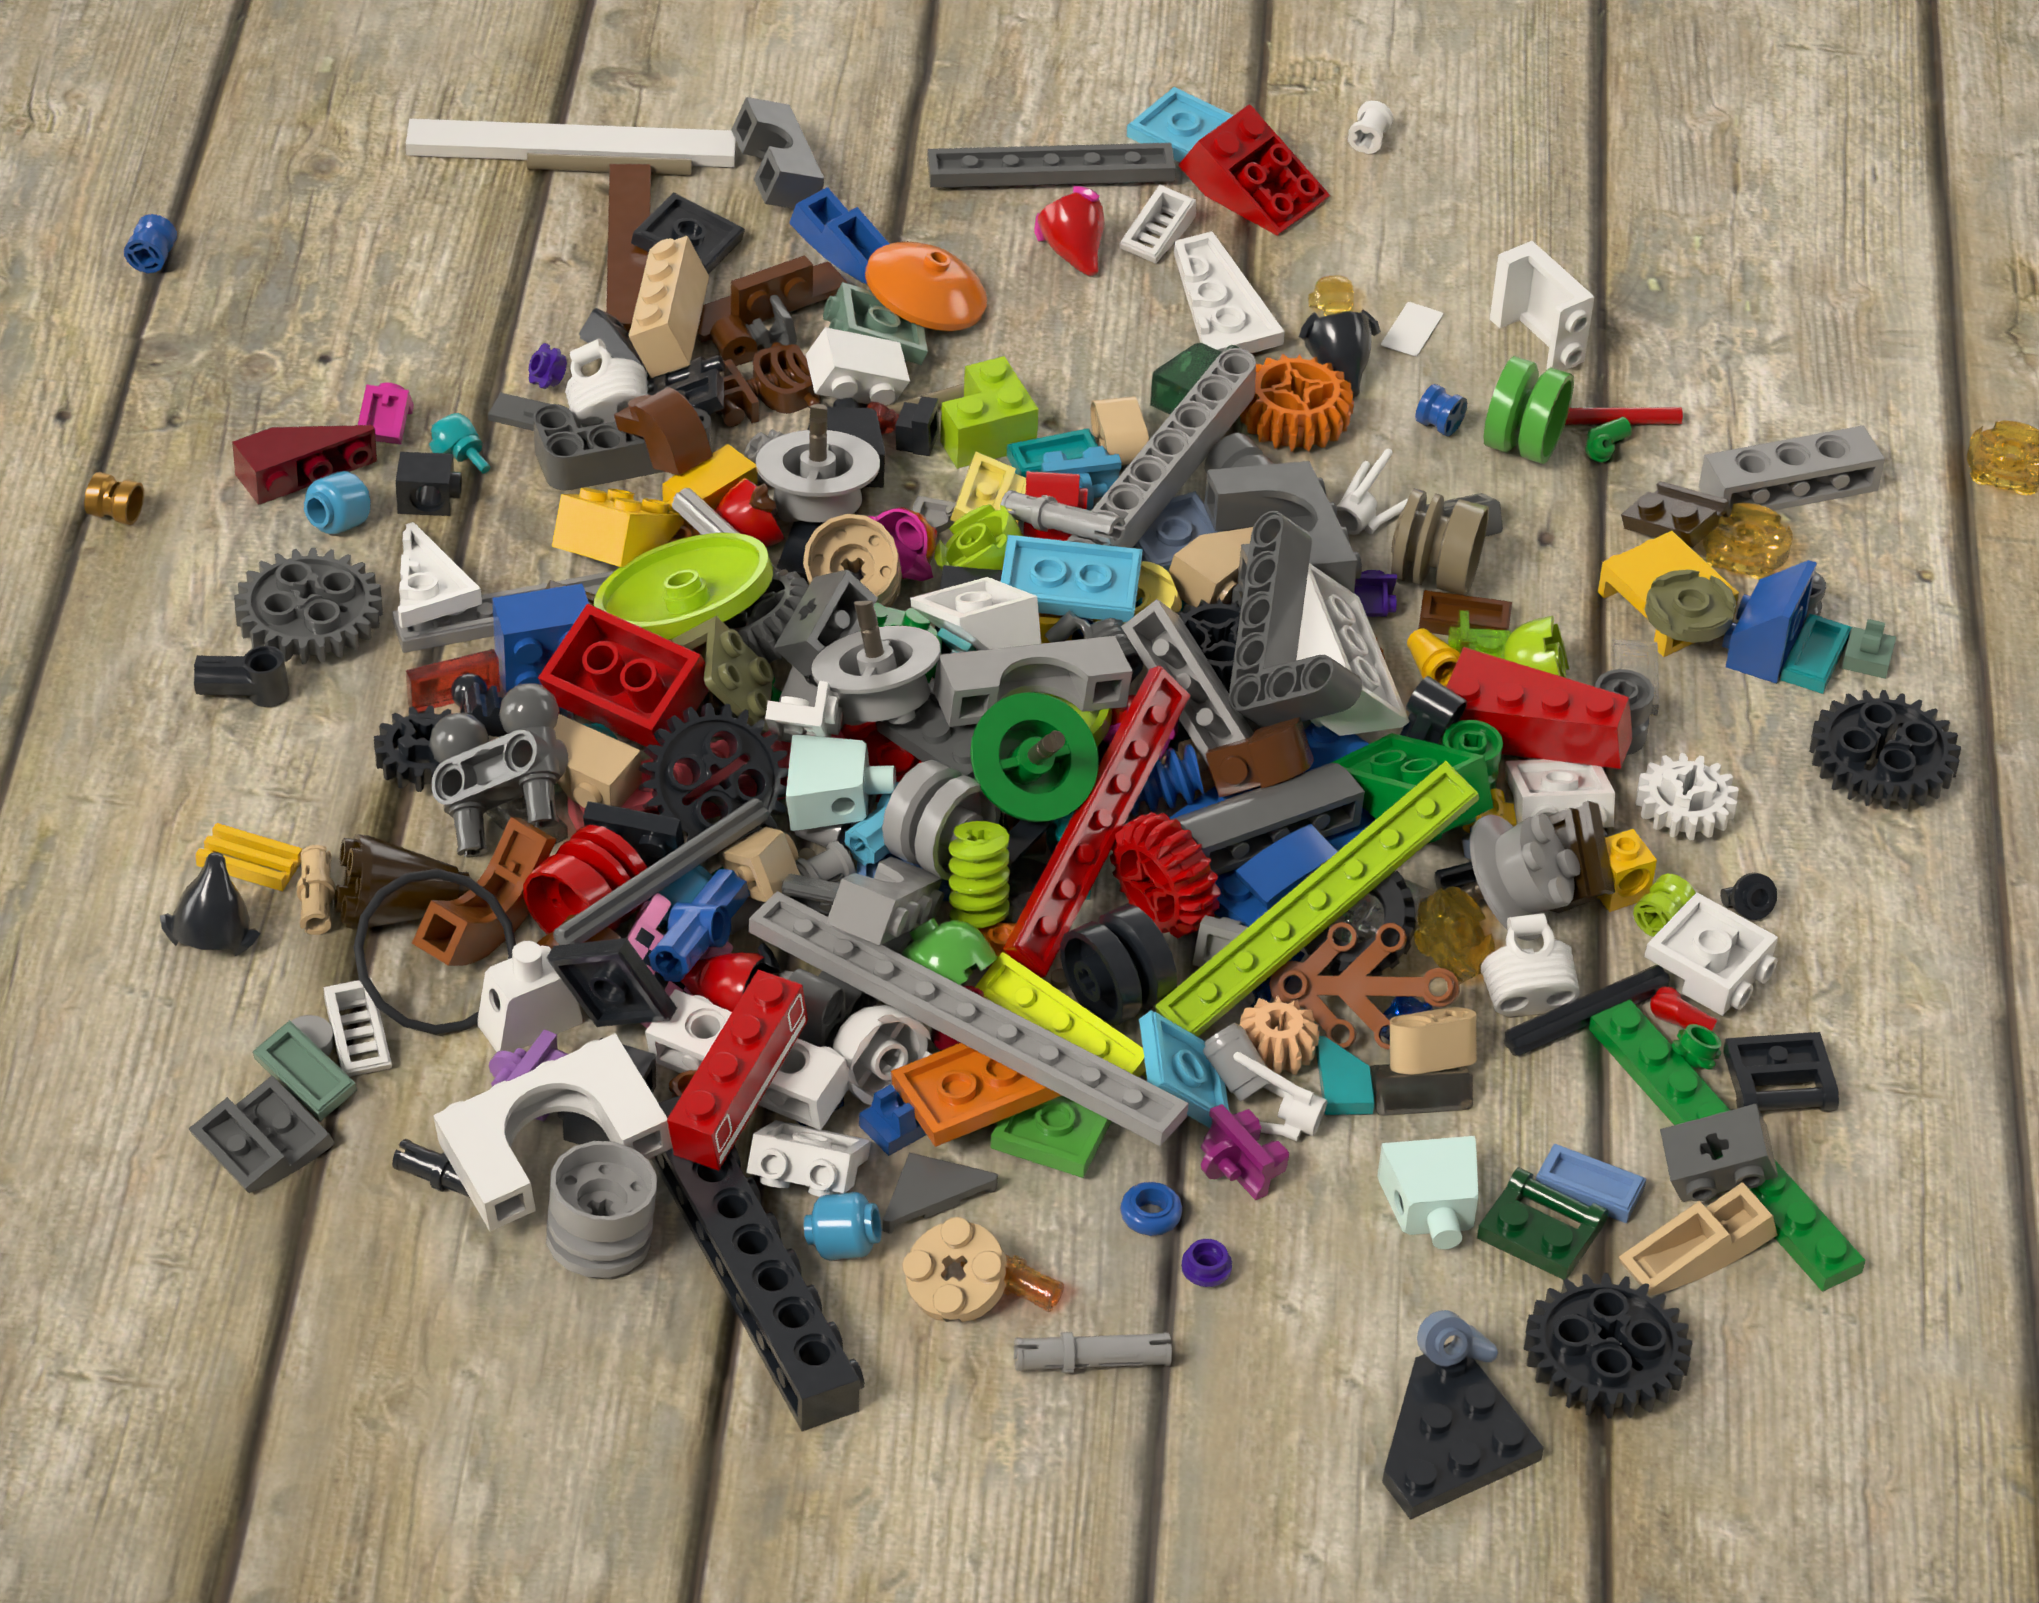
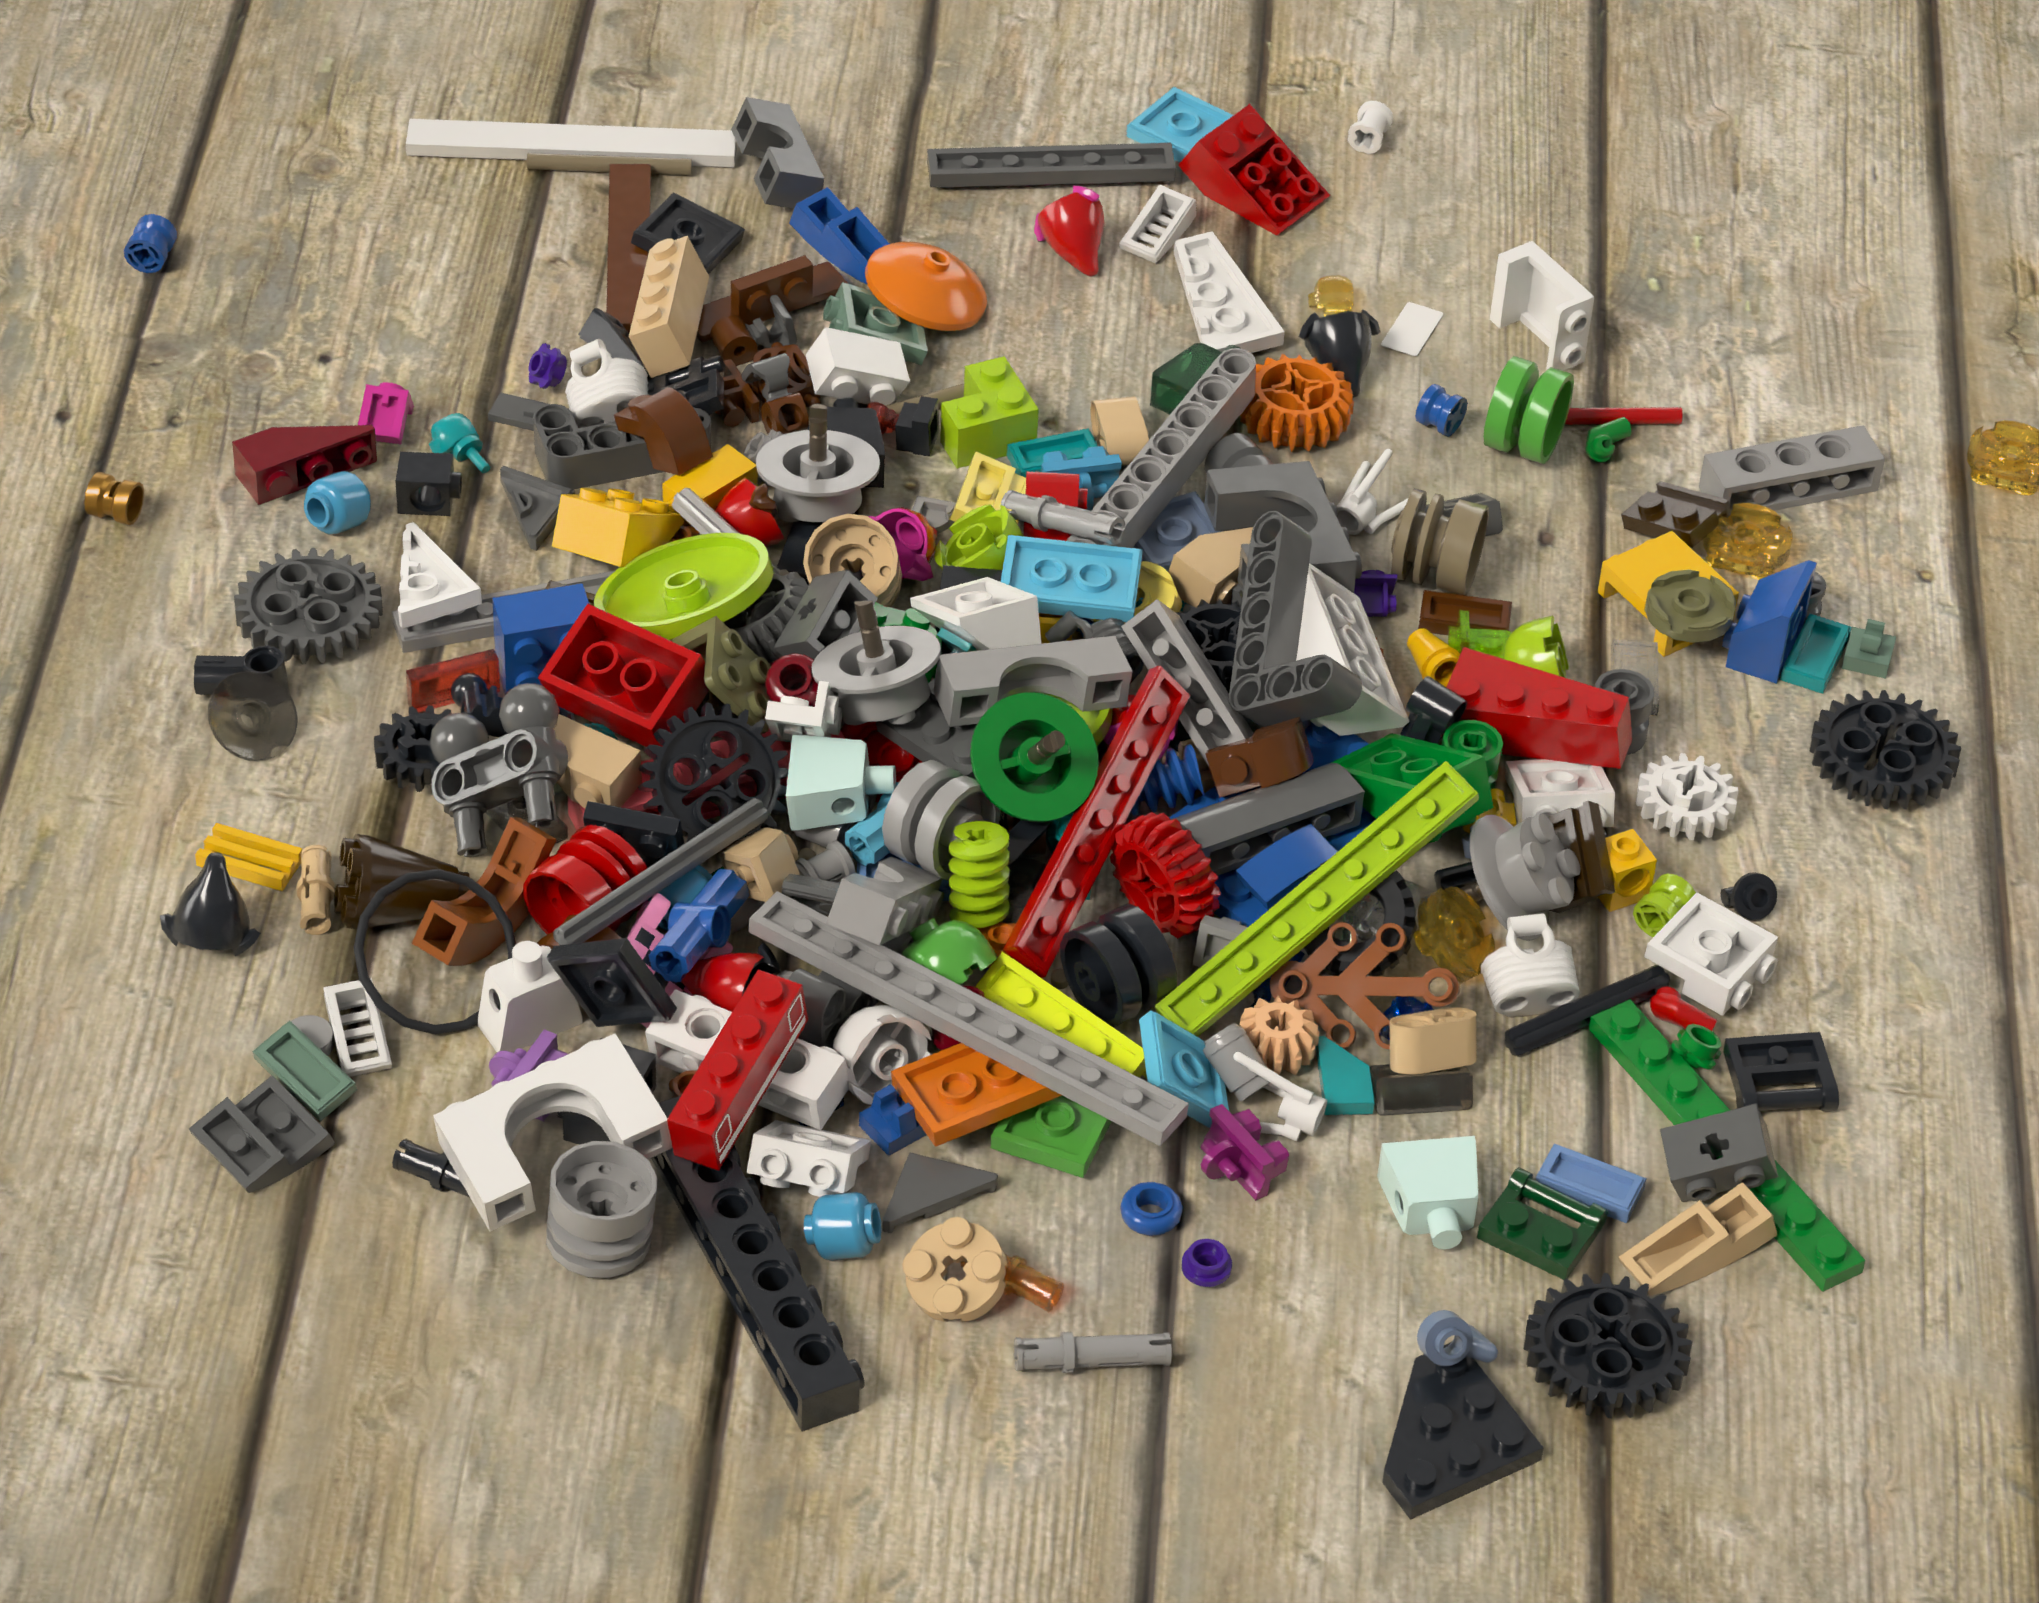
(267, 706): none -> clear smoke dish
(533, 502): none -> dark grey tile
(782, 410): none -> leg
(792, 677): none -> dark red head

